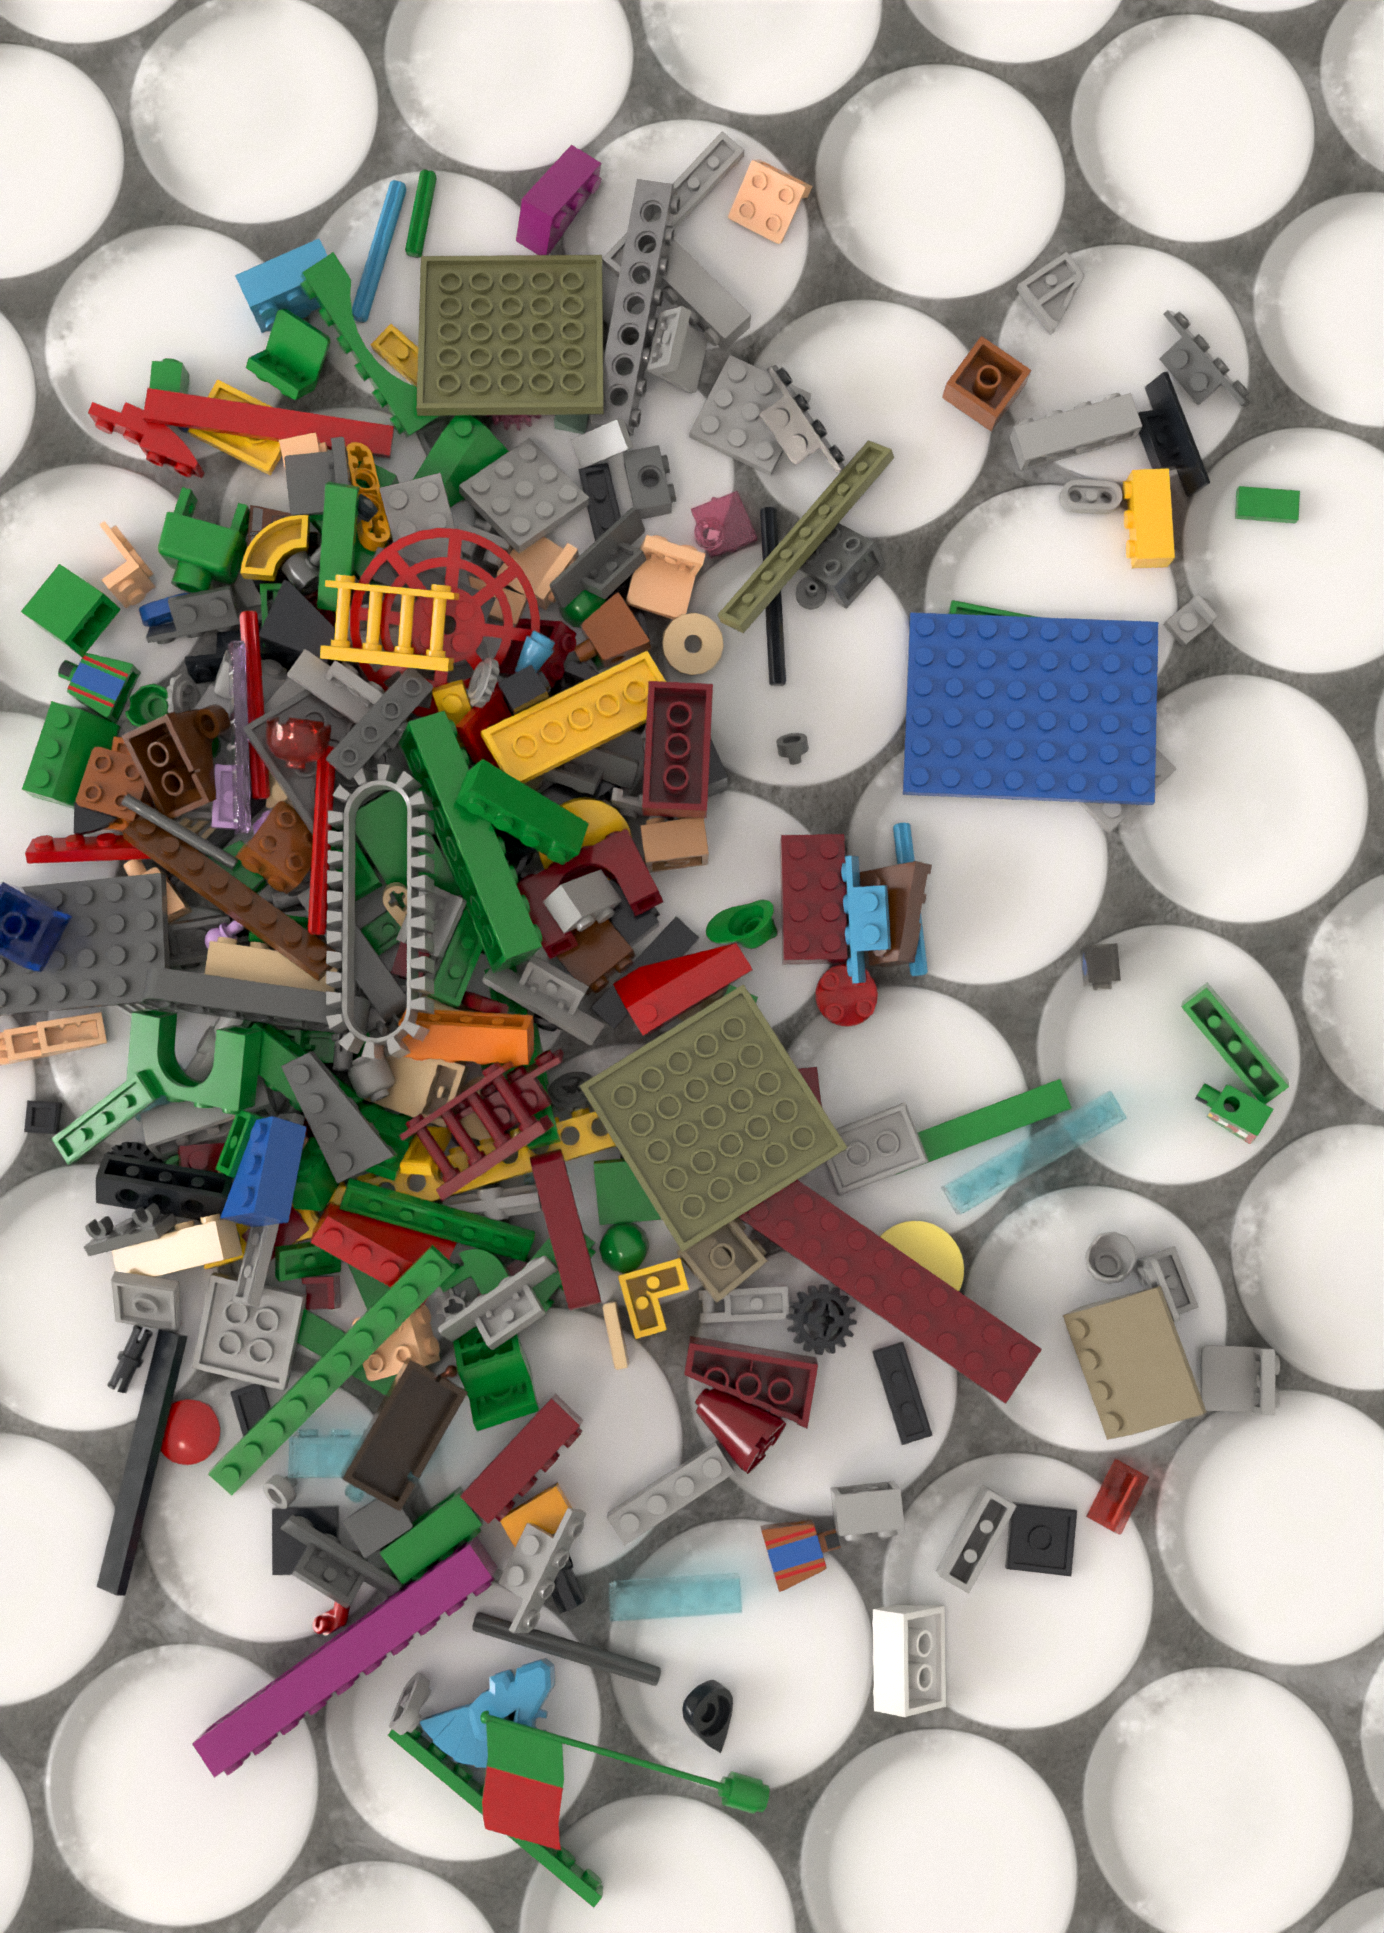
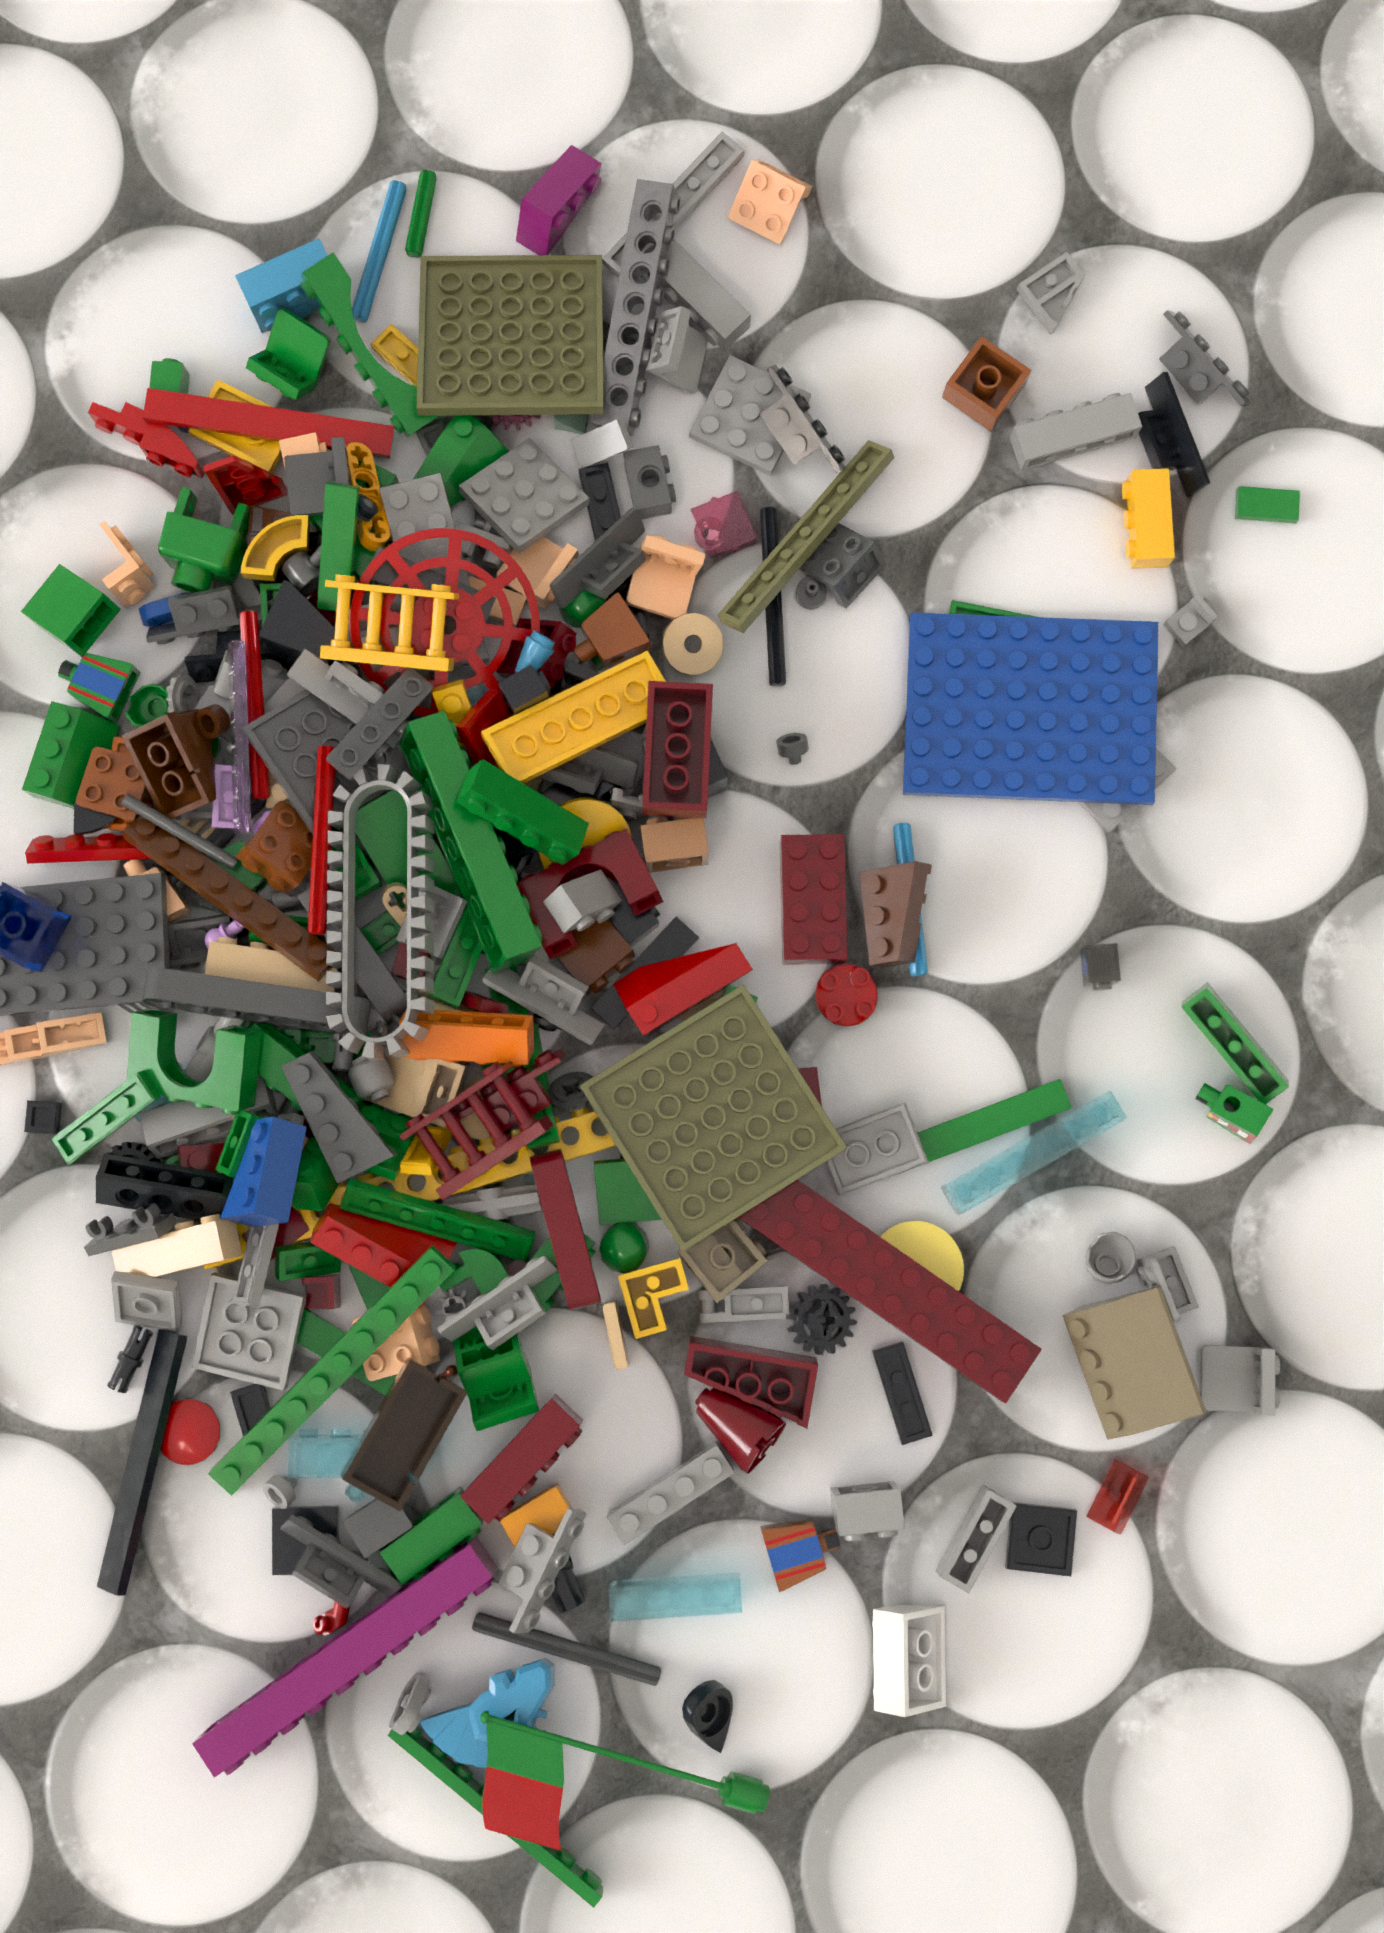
(244, 483): none -> red wedge
(298, 740): clear red cylinder -> none
(483, 682): light grey gear -> none
(746, 924): green piece -> none
(867, 918): dark azure bracket -> none
(1089, 496): light grey plate -> none

